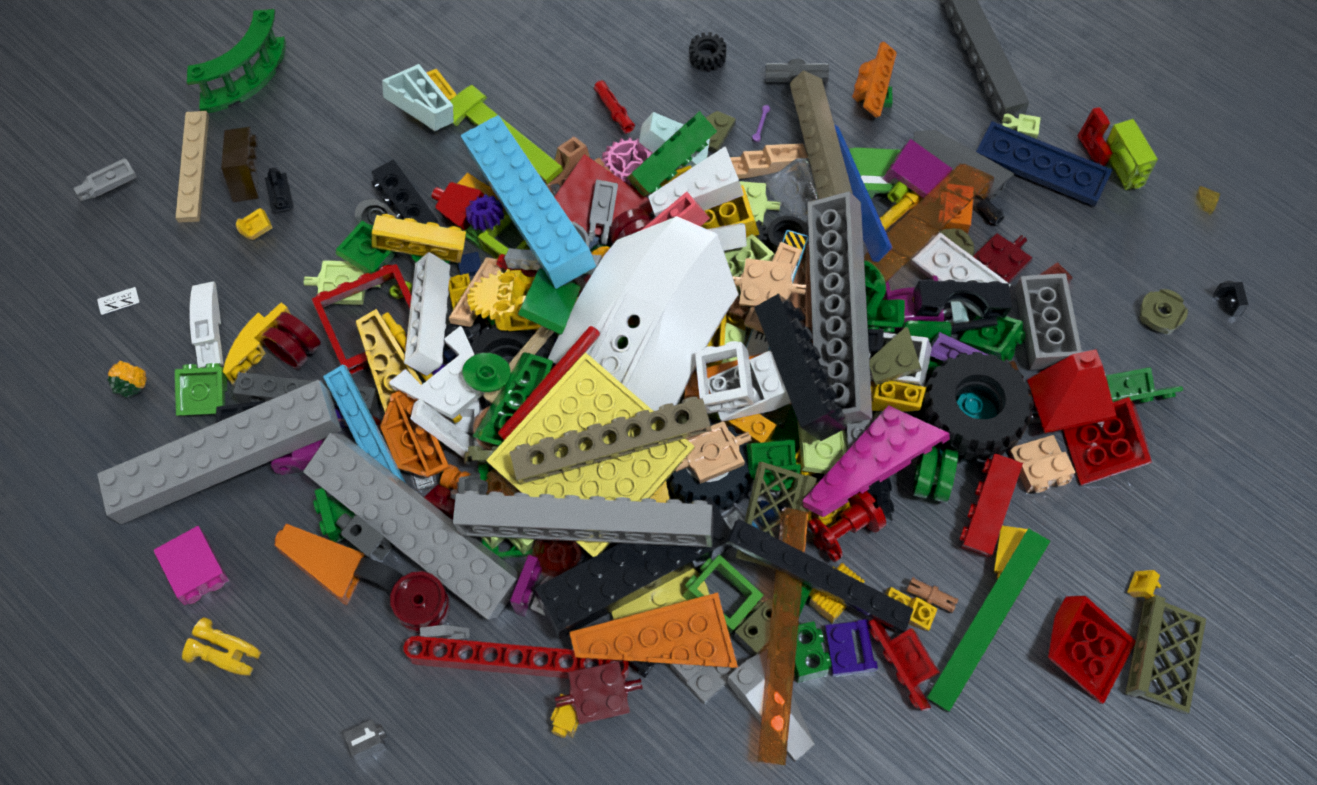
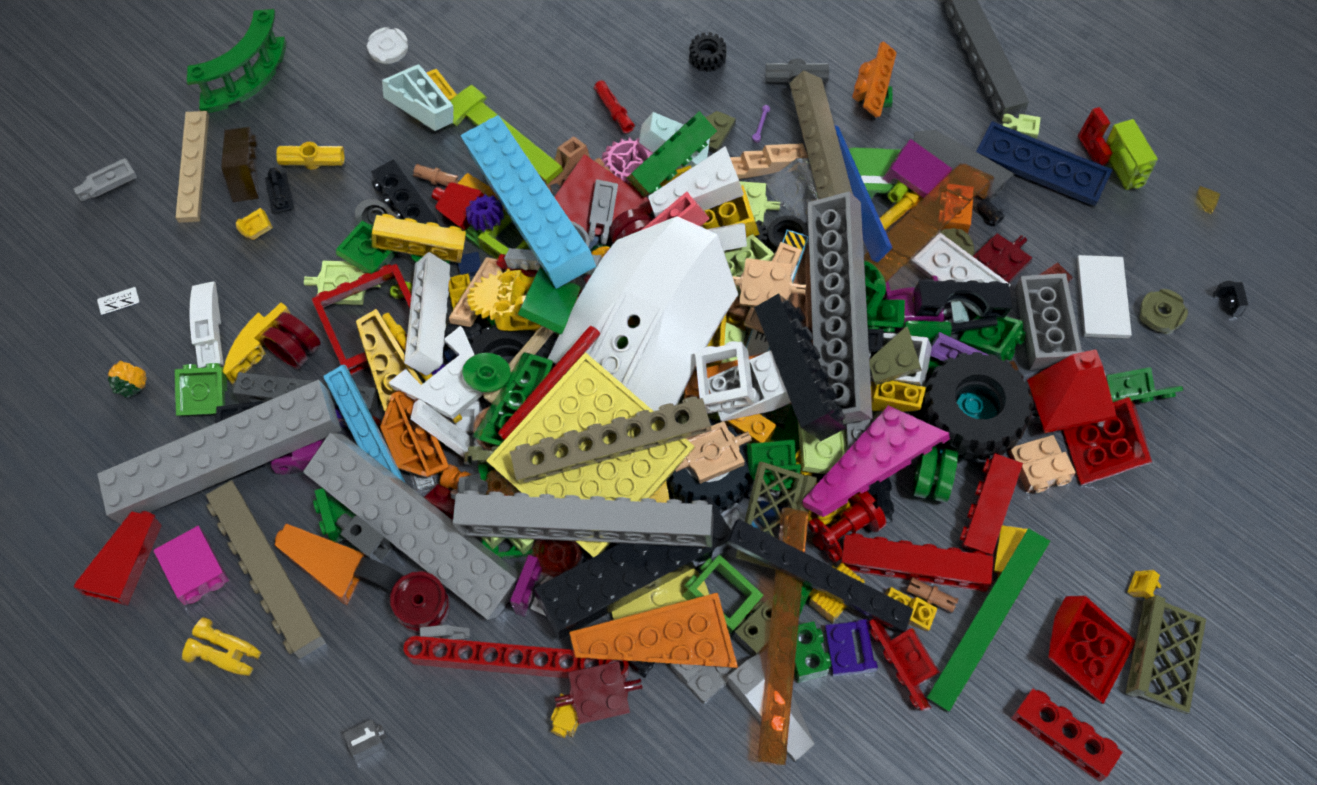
(120, 562): none -> red slope
(265, 569): none -> dark tan brick
(310, 155): none -> yellow piece
(387, 45): none -> white tile
(435, 175): none -> nougat pin
(924, 562): none -> red brick
(1073, 748): none -> red brick
(1103, 297): none -> white tile

